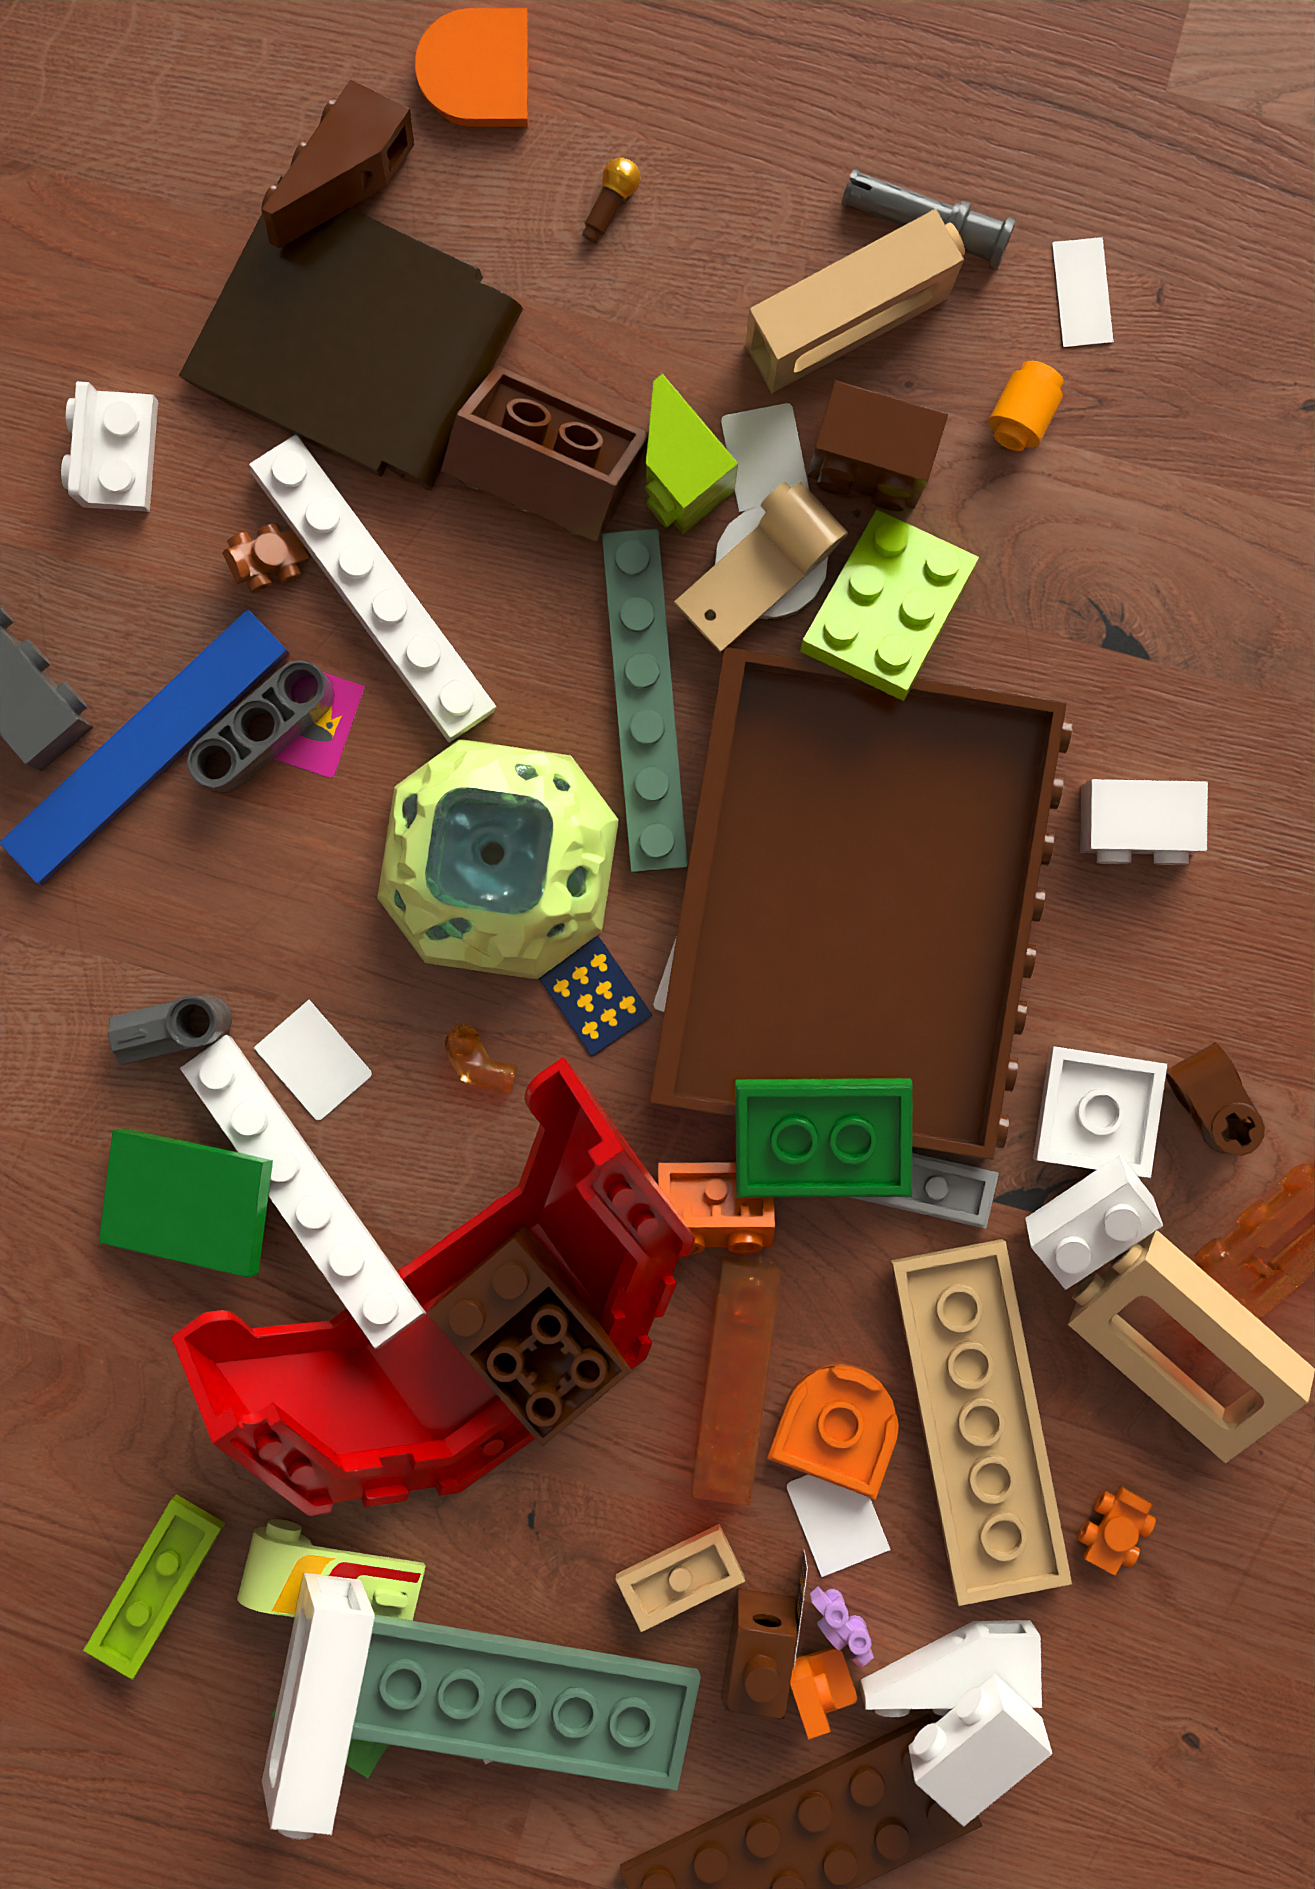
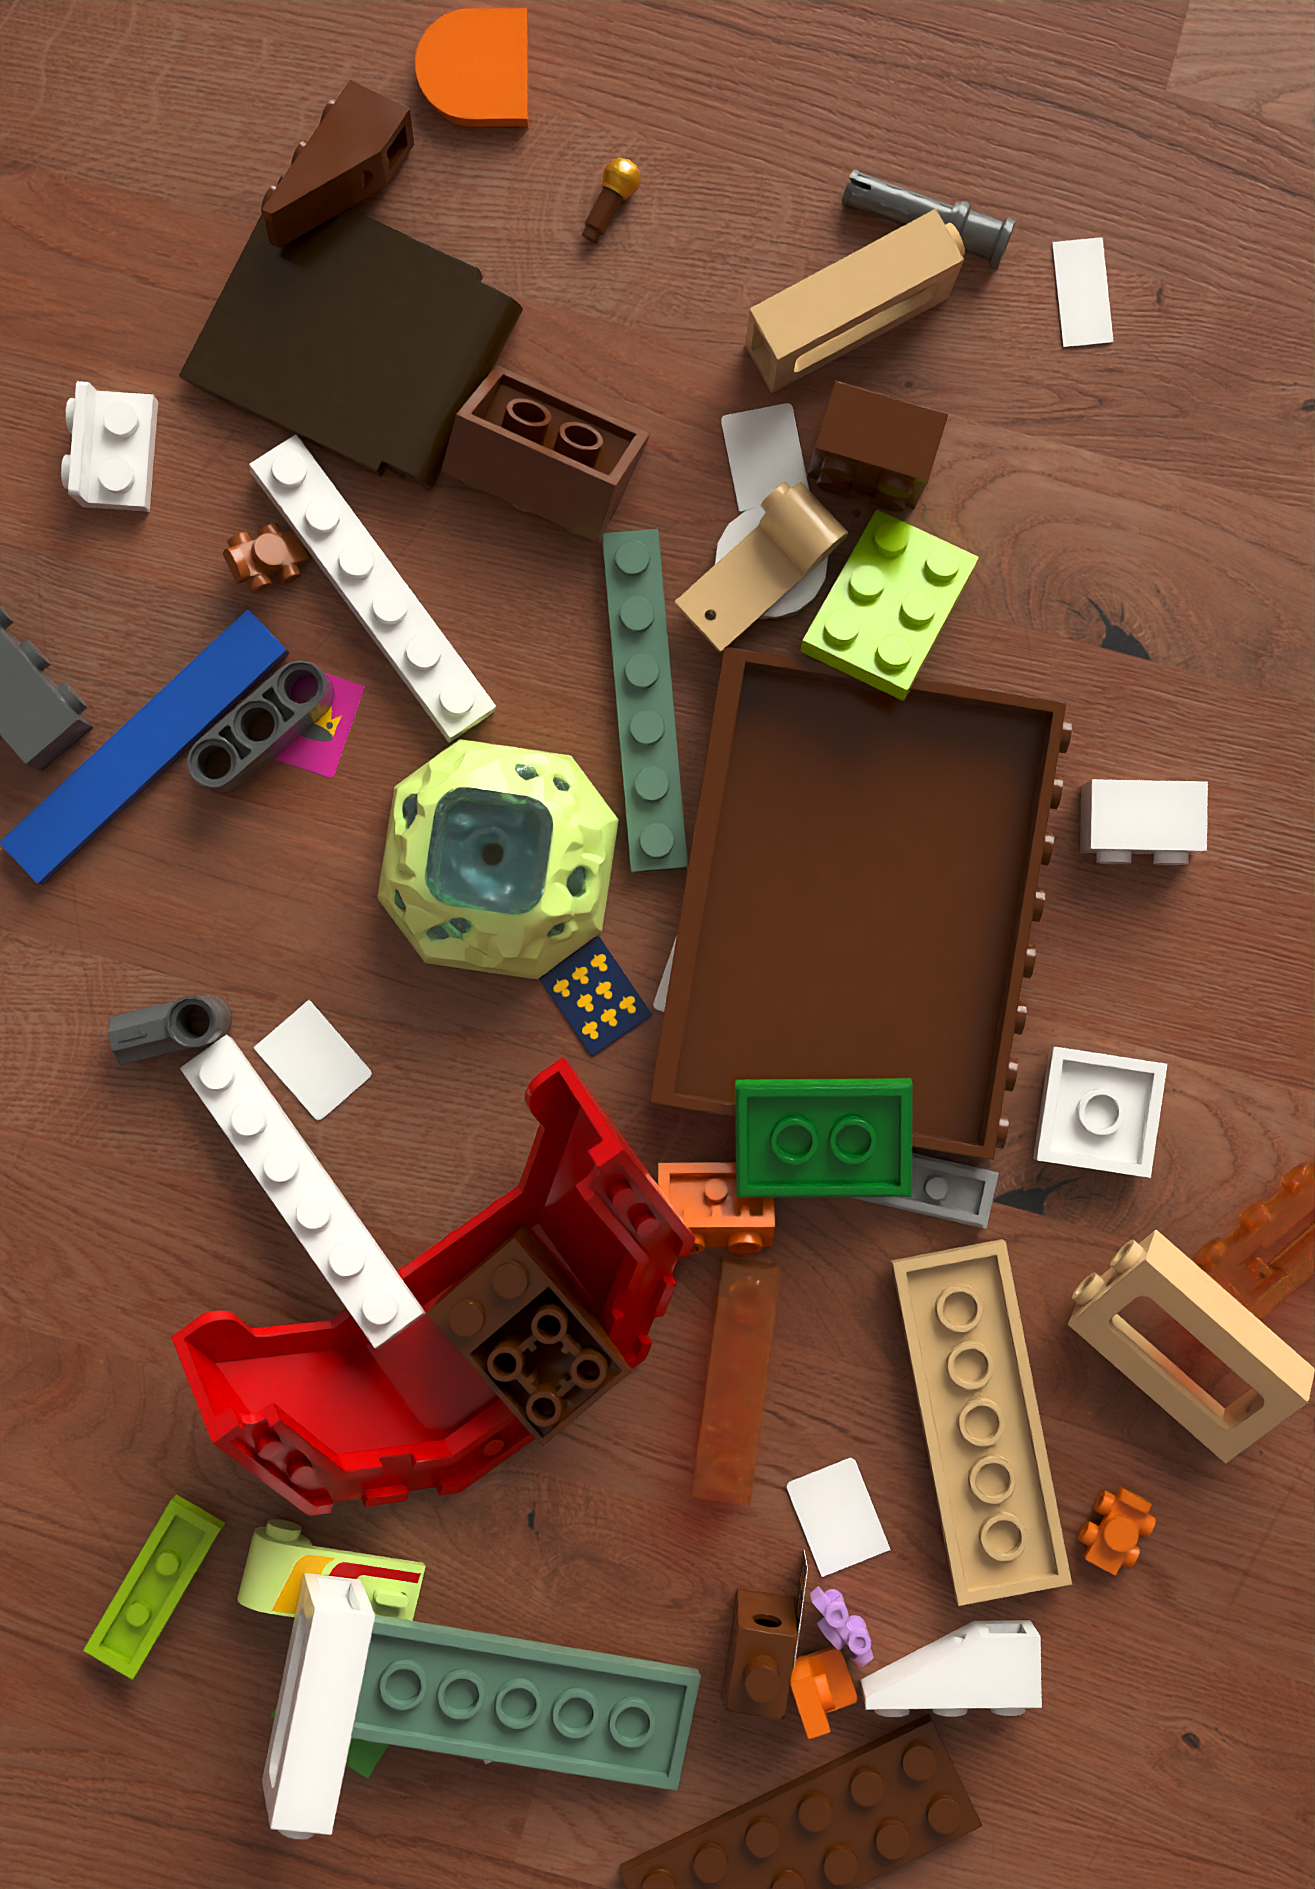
(185, 1202): green tile -> none
(473, 1063): clear orange arm -> none
(680, 1577): tan plate -> none
(684, 462): lime slope -> none
(838, 1428): orange tile -> none
(979, 1749): white brick -> none
(1026, 406): light orange brick -> none
(1093, 1222): white brick -> none
(1209, 1093): reddish brown piece -> none

